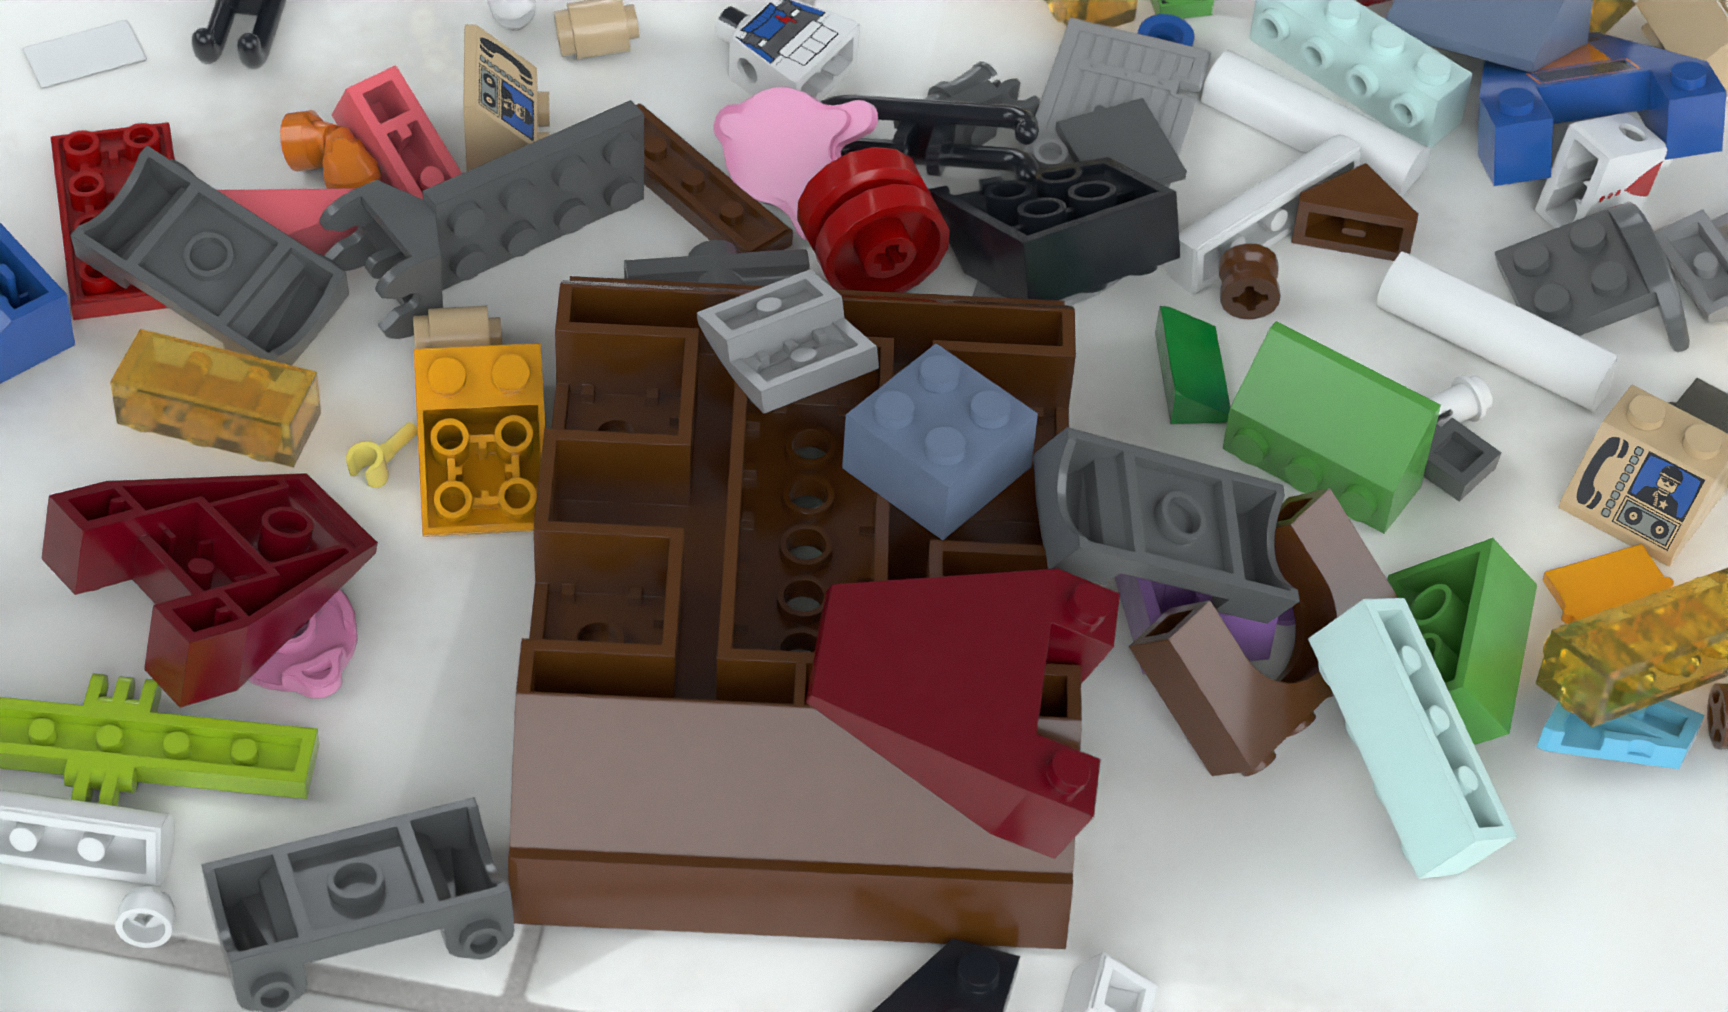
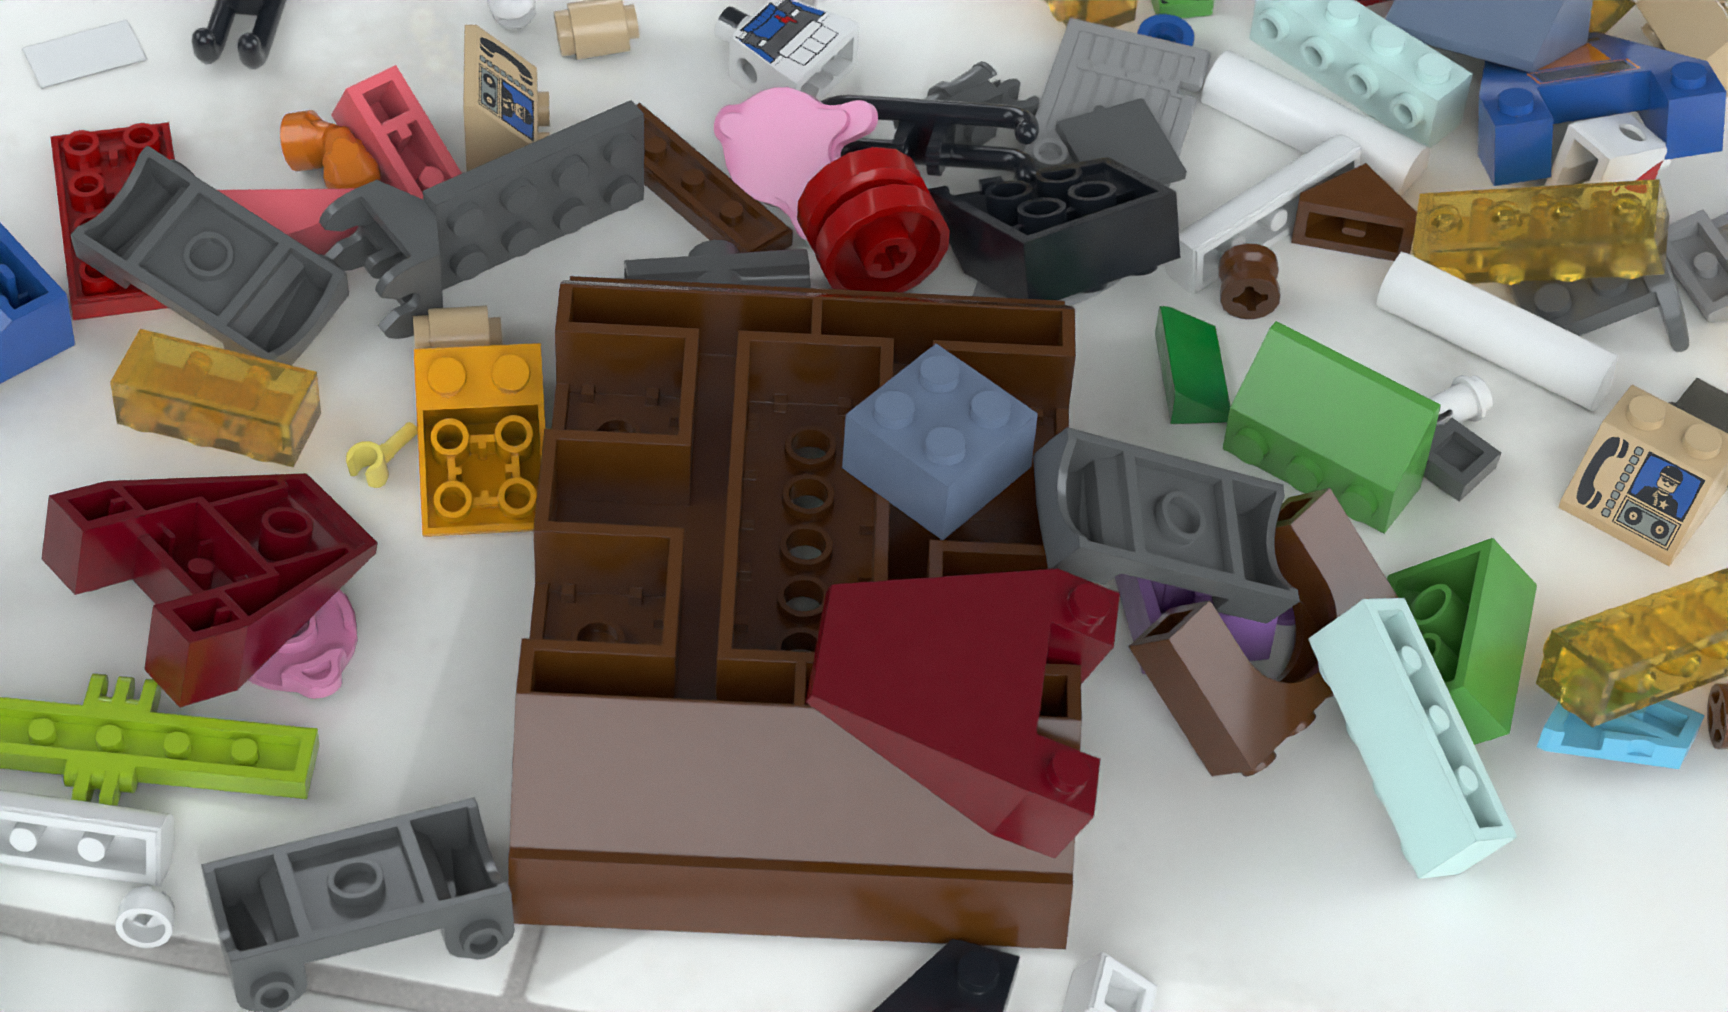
(787, 341): light grey slope -> none
(1545, 232): none -> clear yellow brick
(1604, 582): light orange piece -> none

